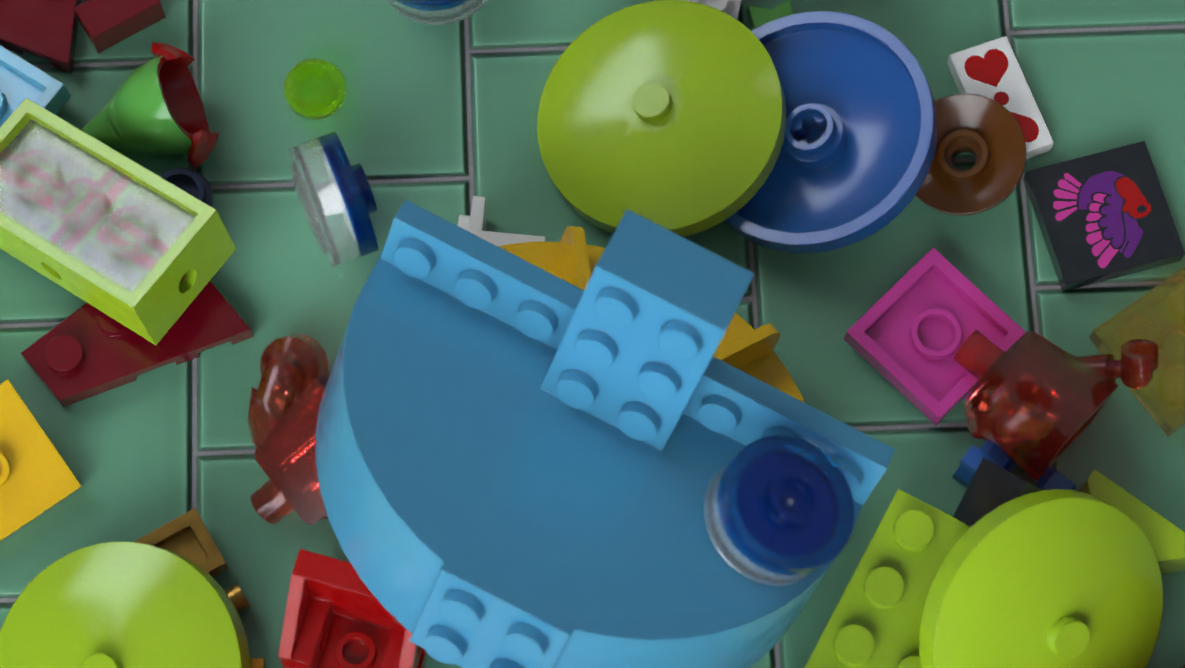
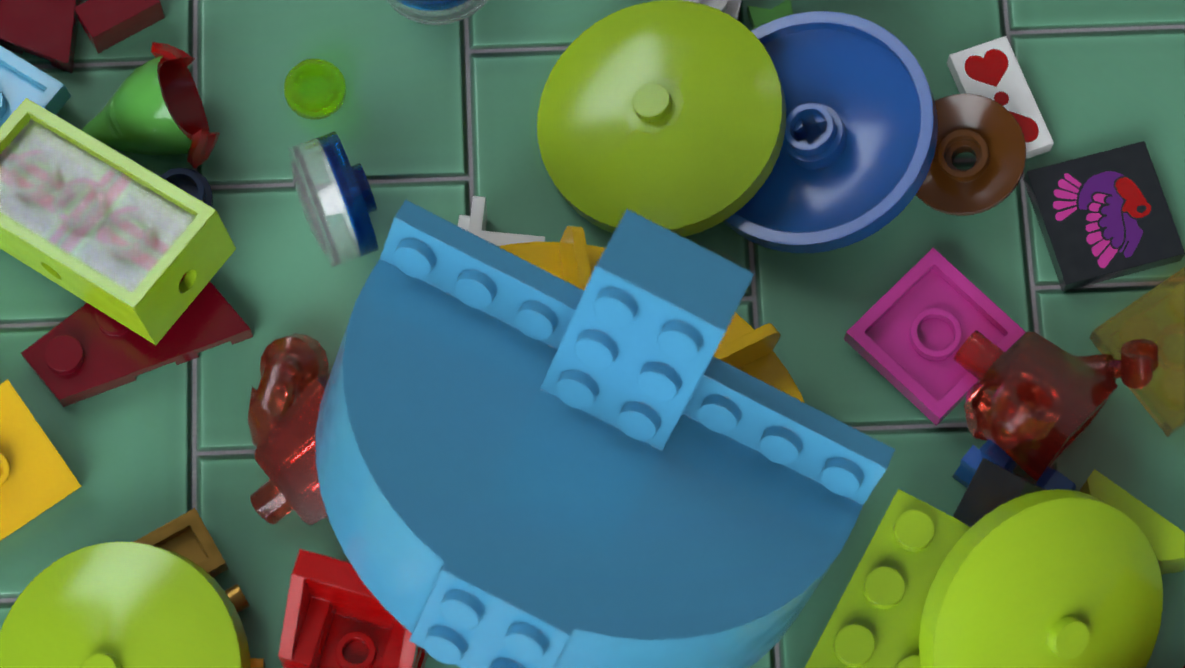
(779, 510): clear blue piece -> none

